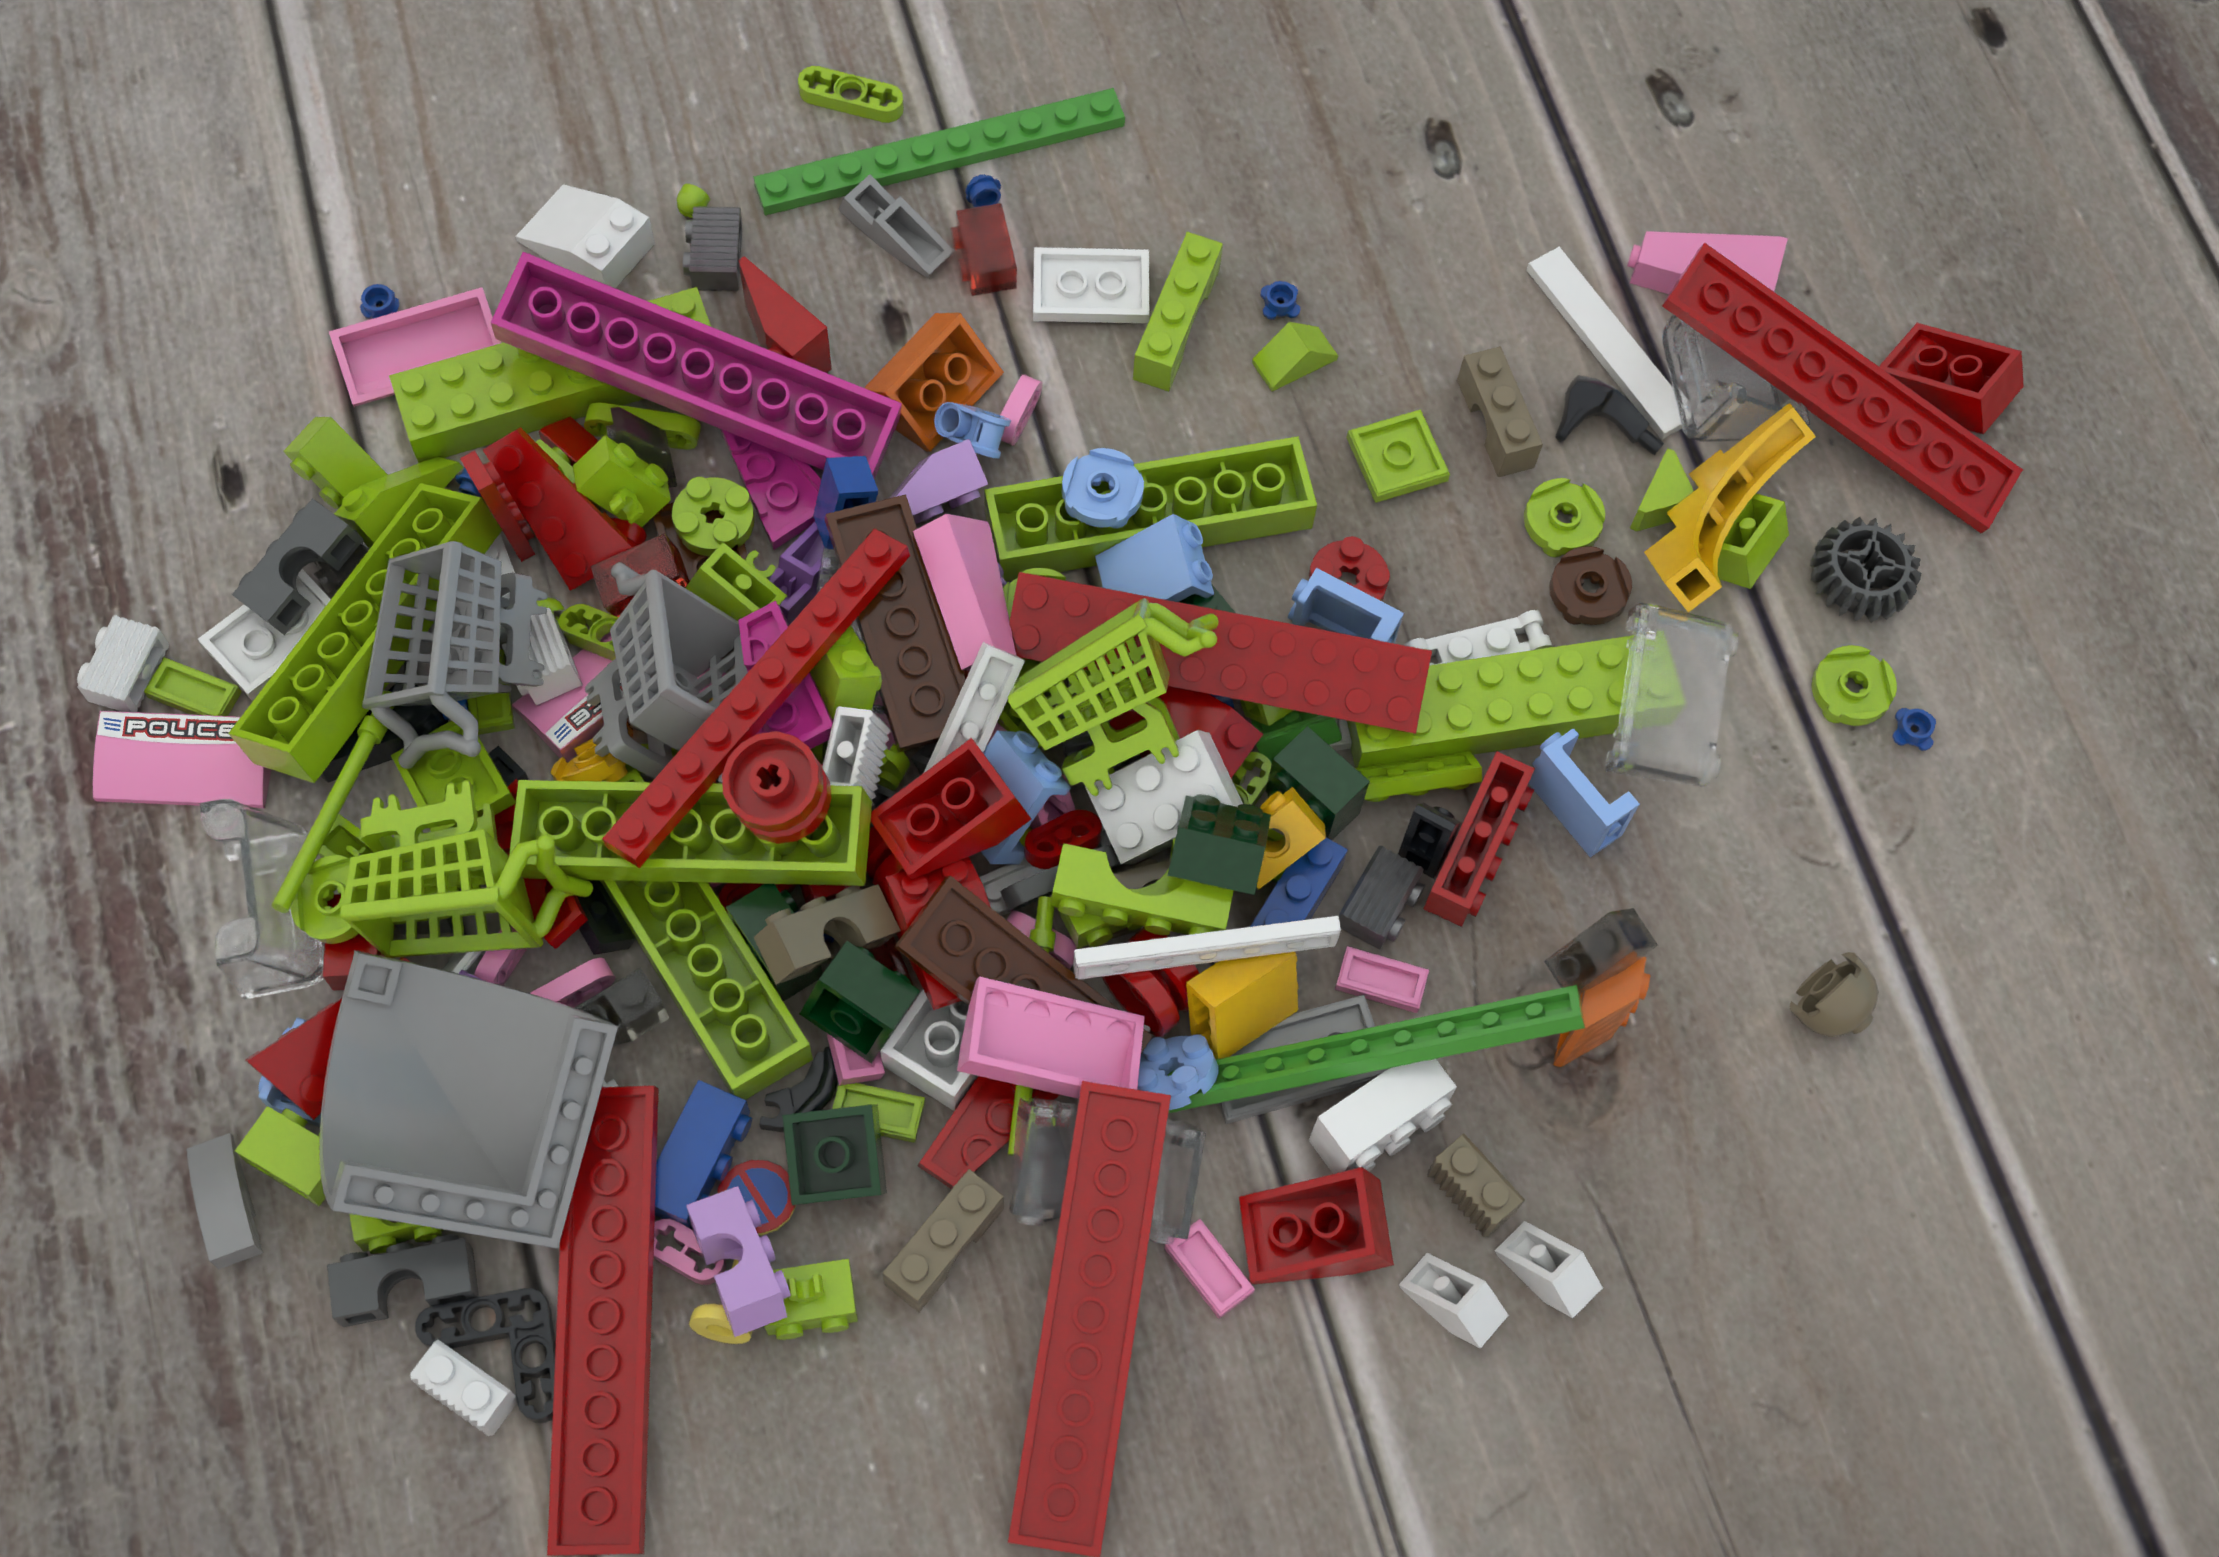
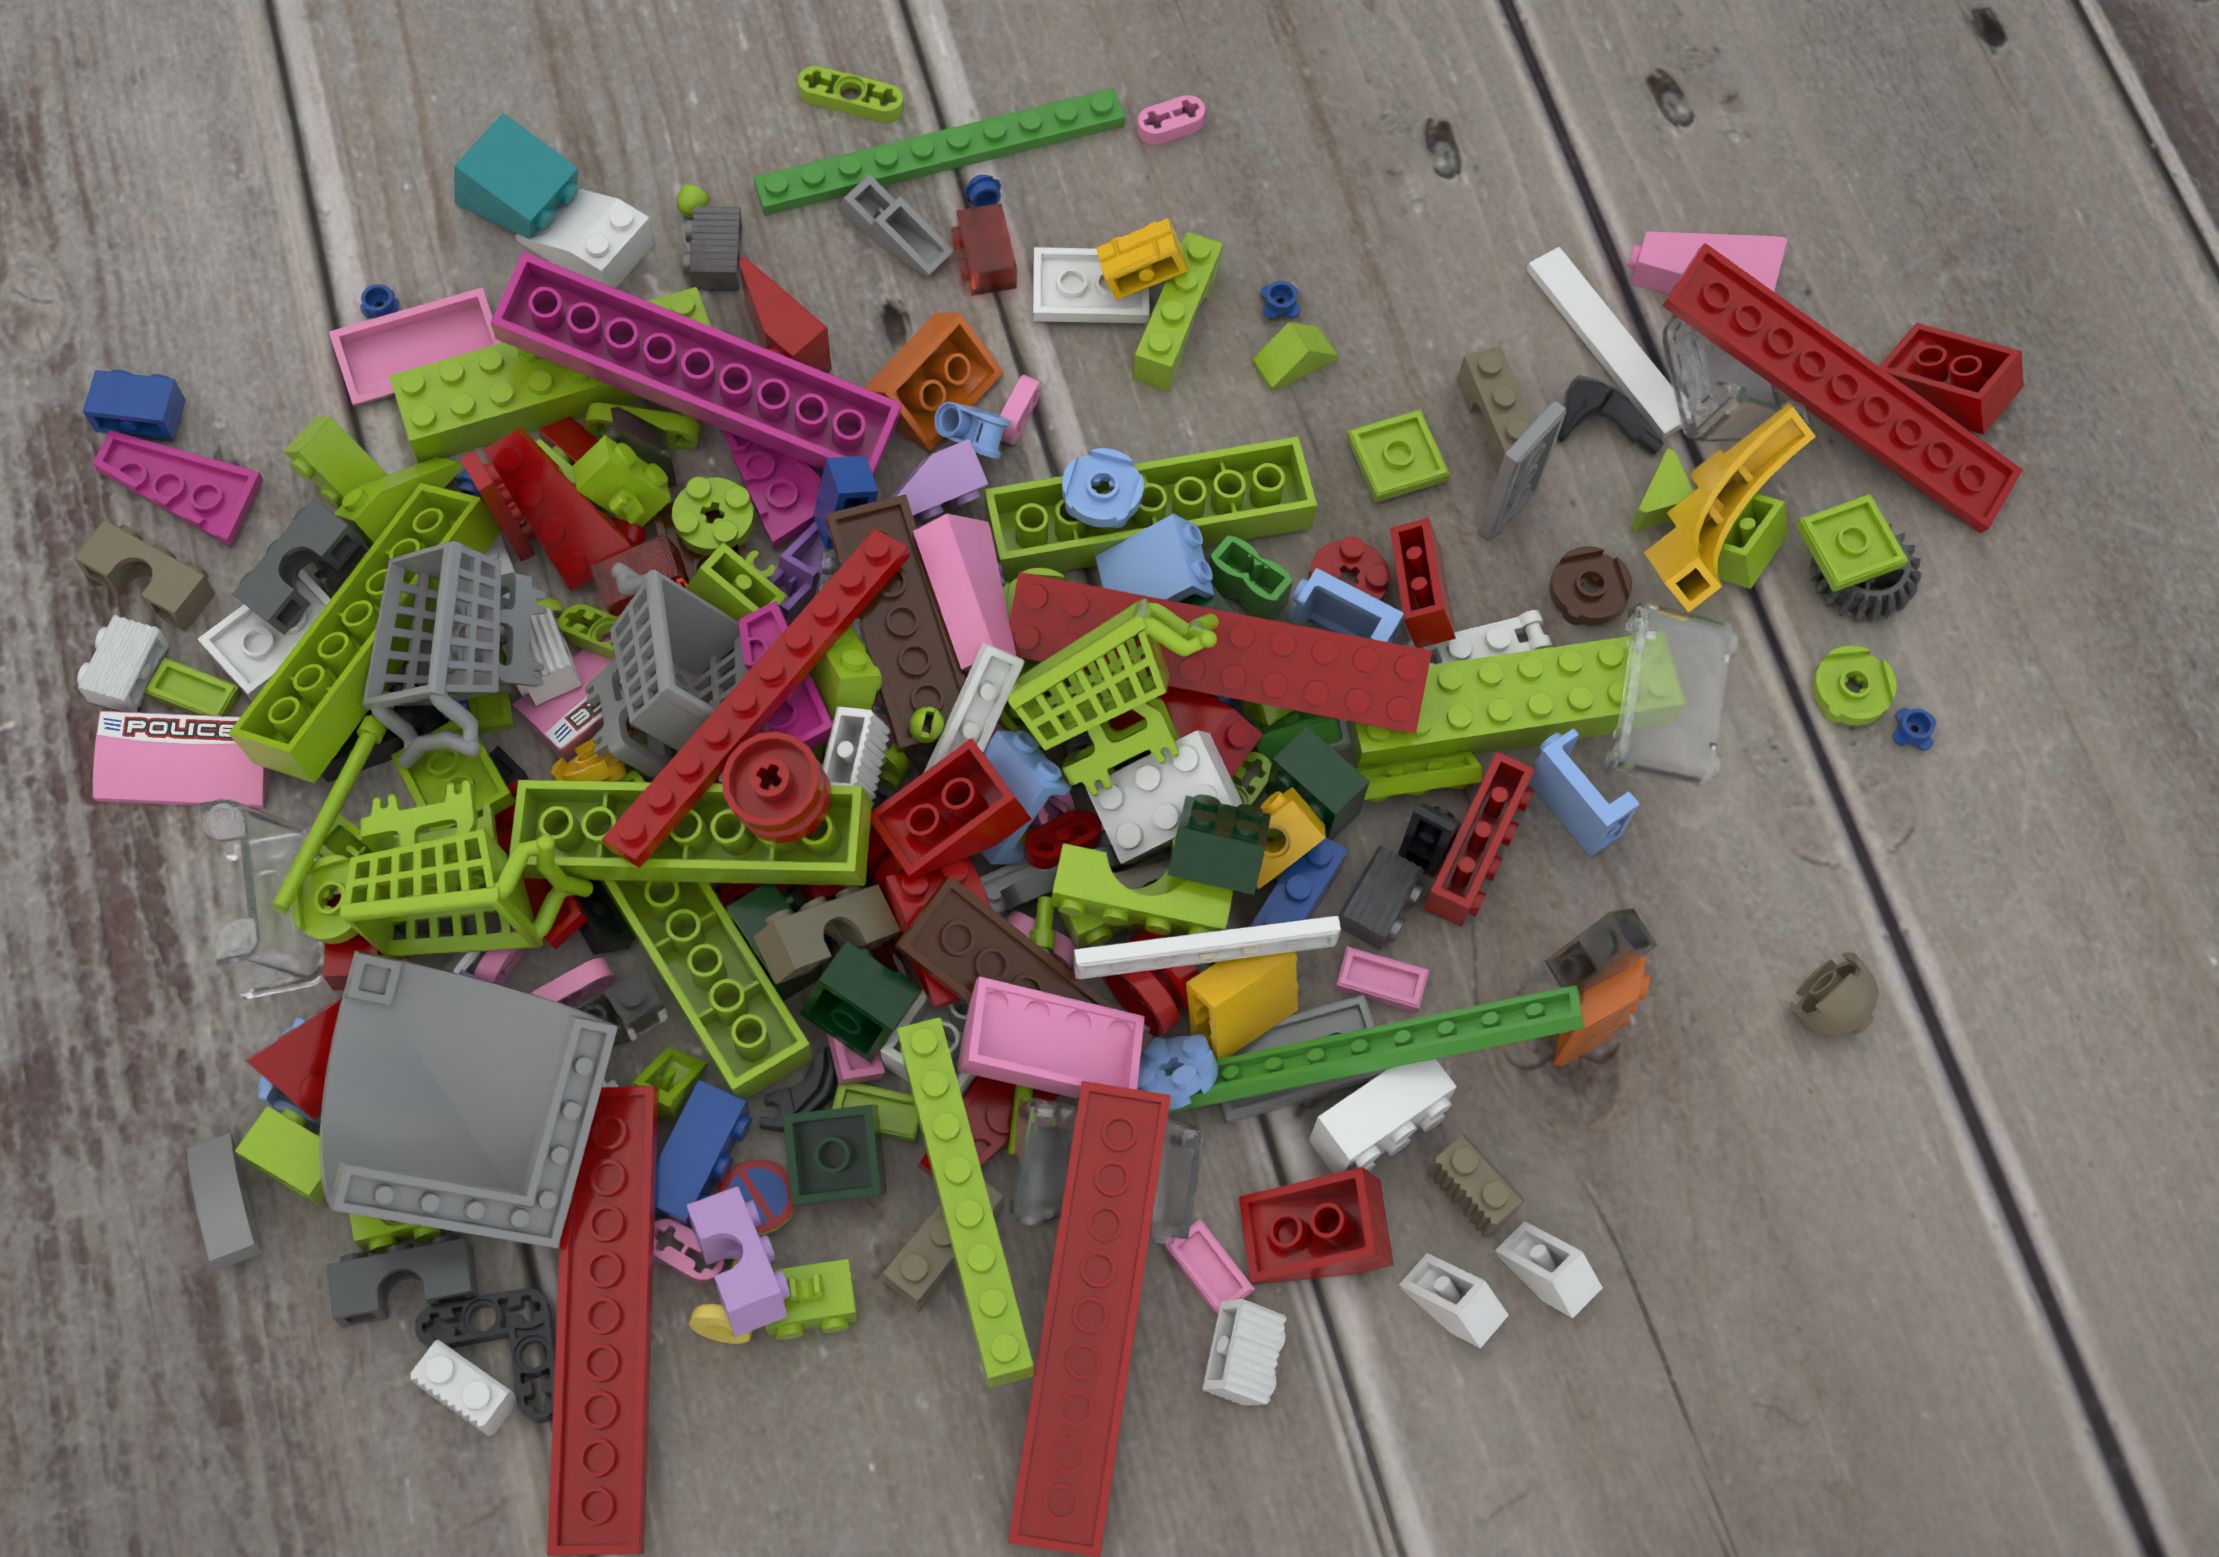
(119, 555): none -> dark tan arch
(134, 404): none -> blue brick
(188, 485): none -> dark pink wing
(514, 179): none -> teal slope
(676, 1077): none -> lime slope
(917, 722): none -> lime hinge
(965, 1204): none -> lime brick
(1142, 259): none -> yellow brick
(1171, 120): none -> bright pink beam
(1245, 1353): none -> white brick
(1254, 581): none -> bright green brick
(1422, 583): none -> red brick
(1522, 470): none -> light grey tile
(1559, 537): lime plate -> none
(1852, 542): none -> lime plate

